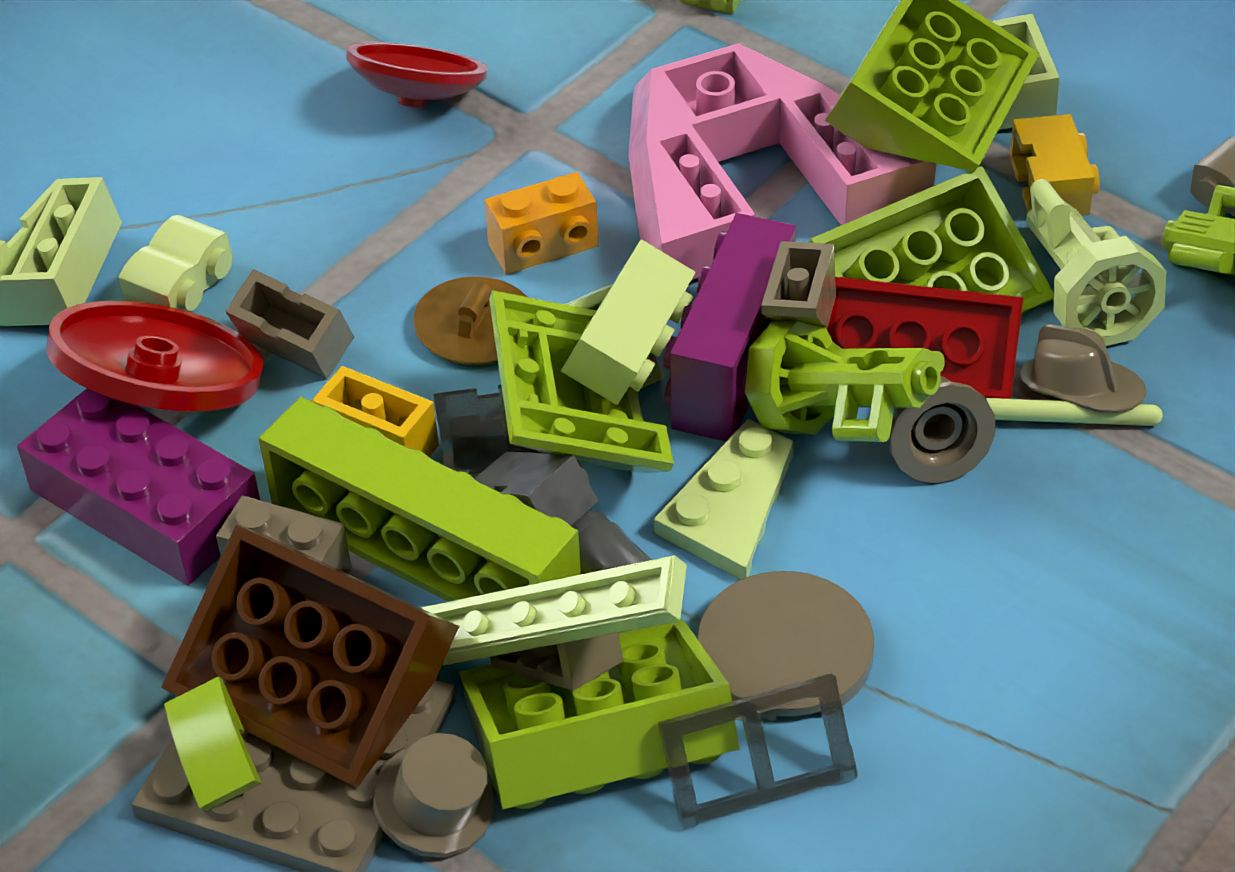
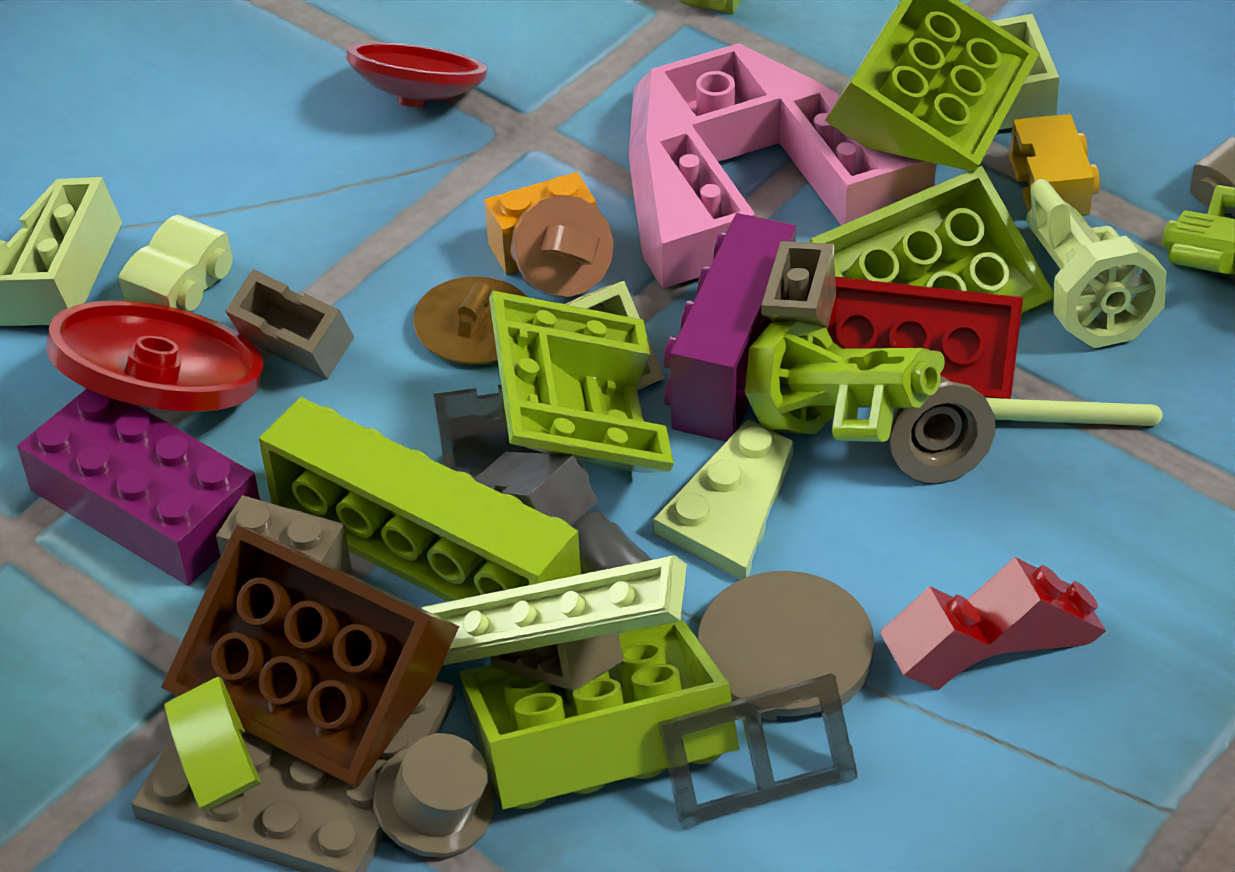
(381, 406): yellow brick -> none
(562, 246): none -> nougat tile
(631, 324): yellowish green brick -> none
(1010, 613): none -> red arch
(1078, 369): dark tan piece -> none

